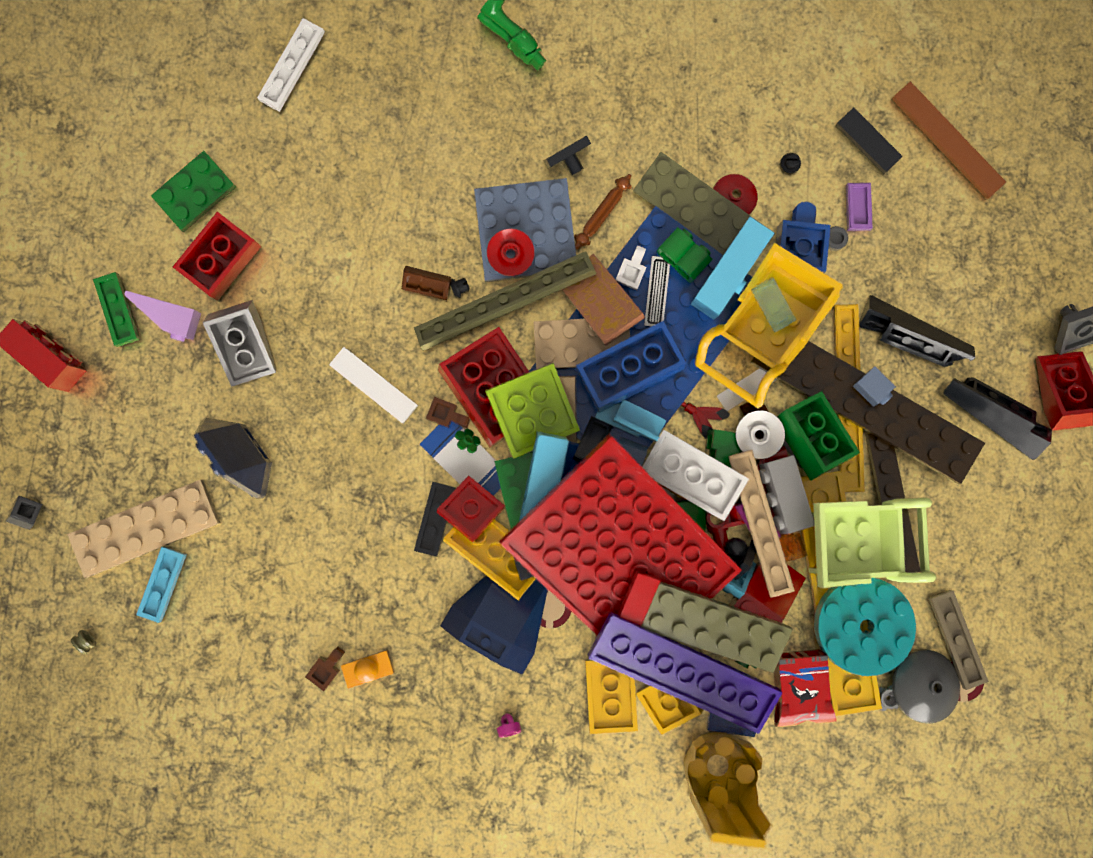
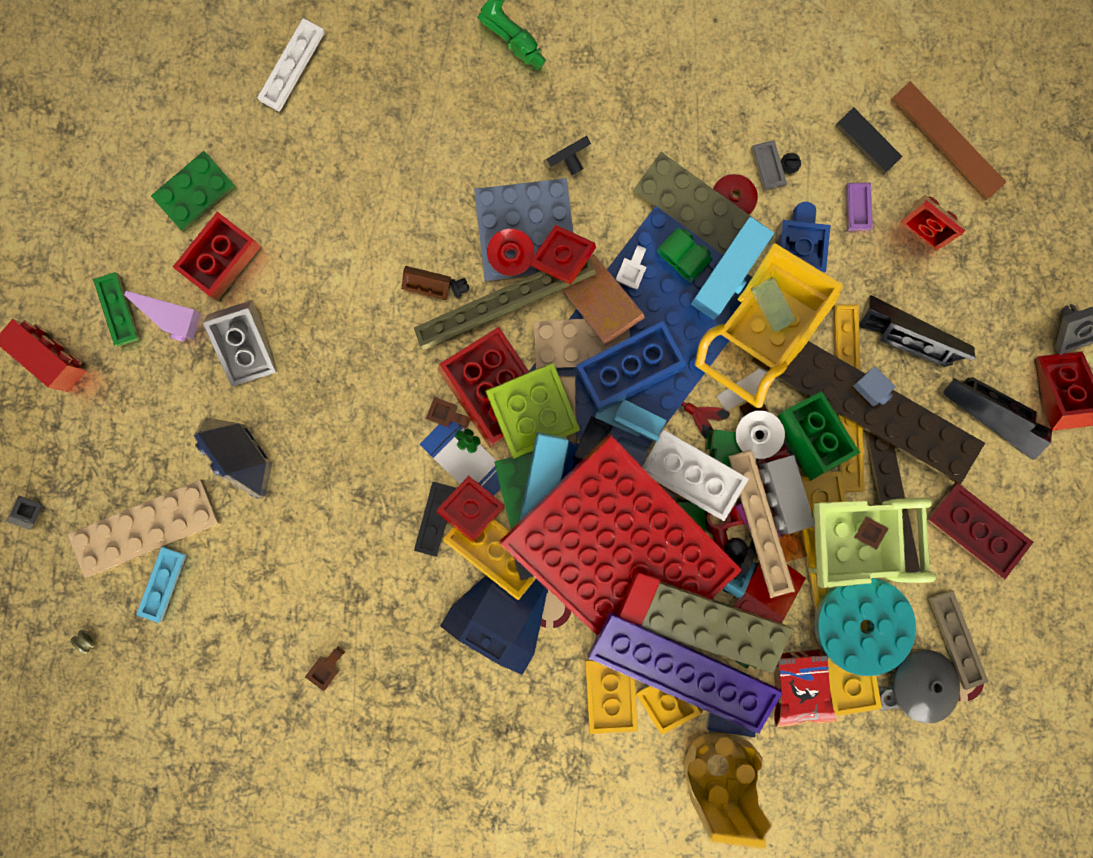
(367, 669): light orange tile -> none
(373, 385): white tile -> none
(509, 729): dark pink tile -> none
(563, 254): none -> red plate
(602, 211): dark orange wheel -> none
(657, 291): sticker -> none
(768, 165): none -> flat silver tile
(838, 238): dark grey tile -> none
(871, 533): none -> reddish brown plate
(933, 223): none -> red slope
(980, 531): none -> dark red plate

